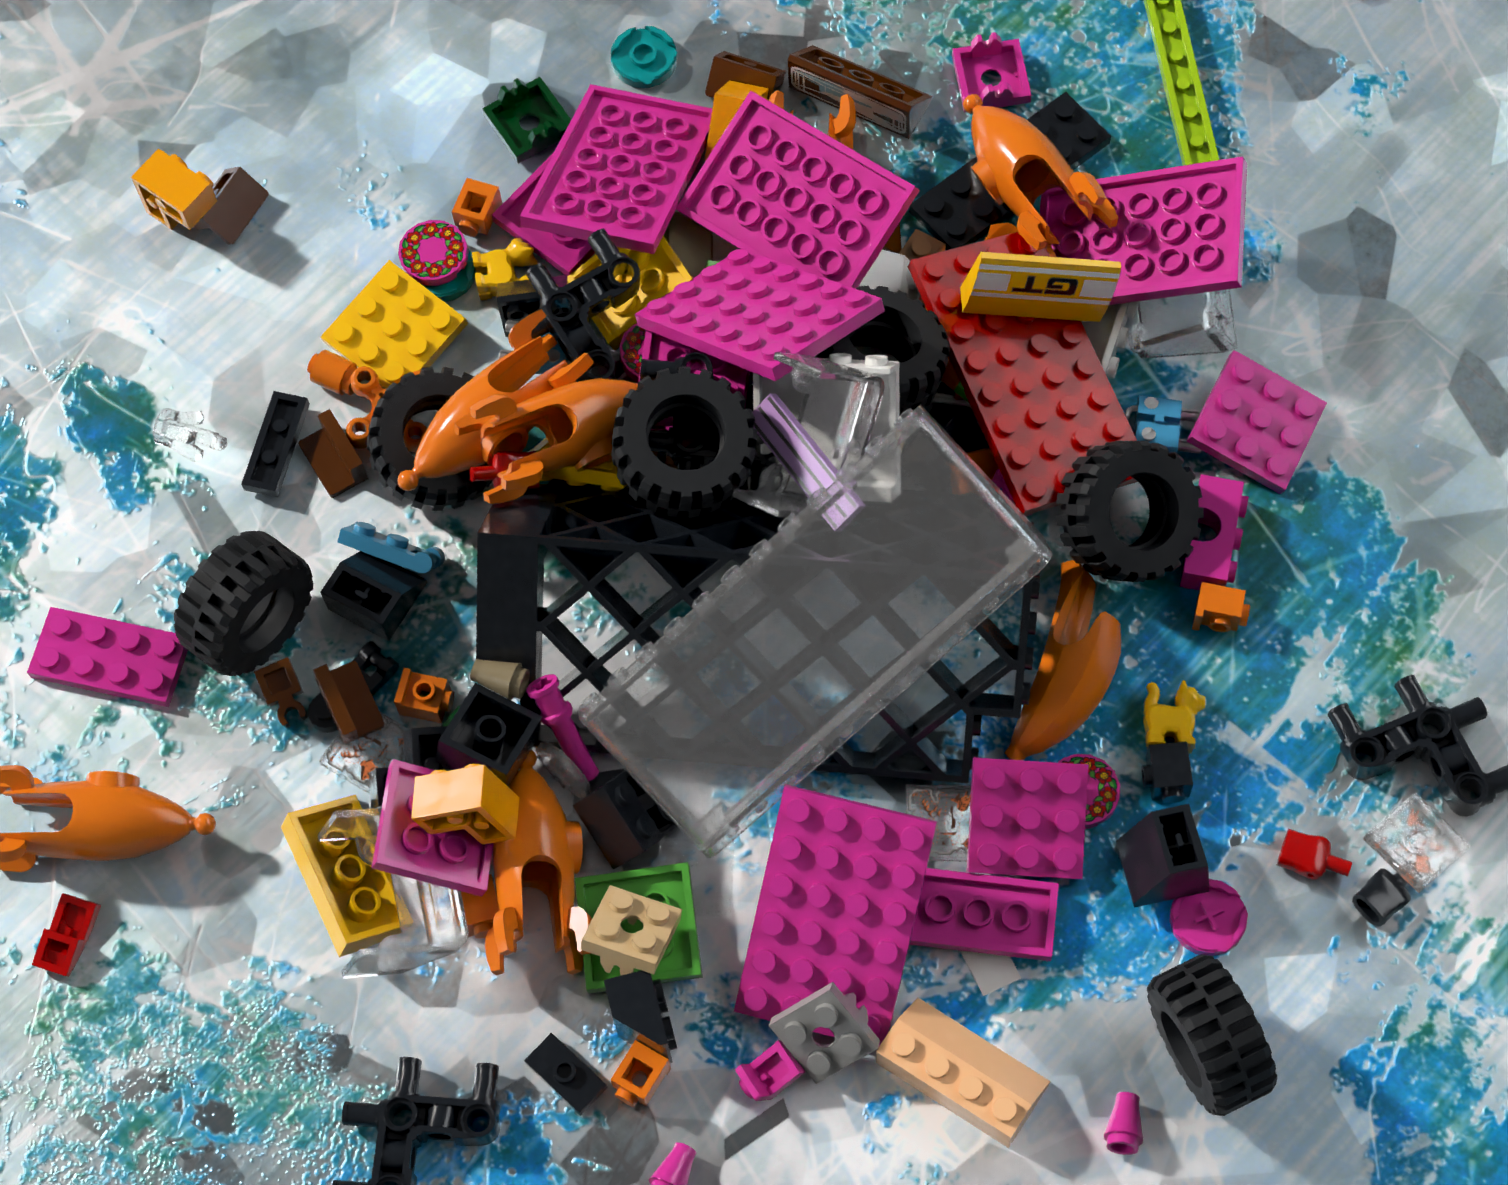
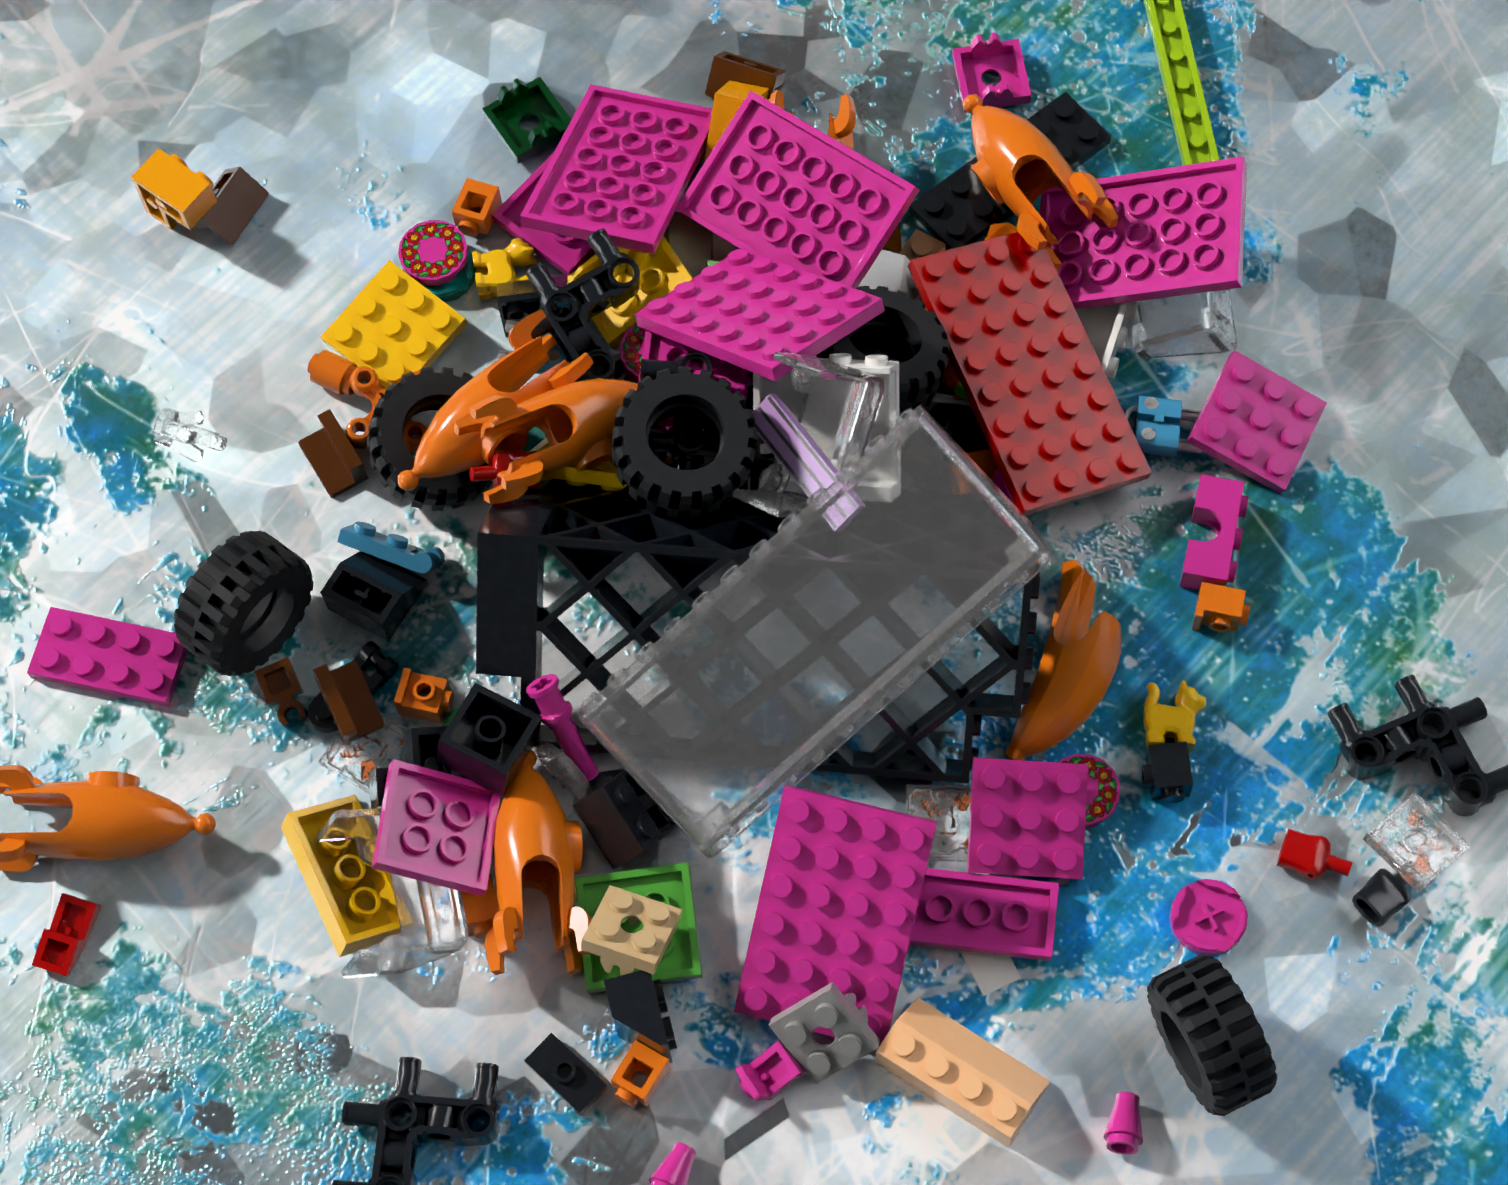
(275, 444): black plate -> none
(466, 800): light orange brick -> none
(501, 677): dark tan cone -> none
(644, 57): teal tile -> none
(874, 95): reddish brown slope -> none
(1039, 286): yellow slope -> none
(1163, 857): black slope -> none
(1171, 519): black tyre -> none

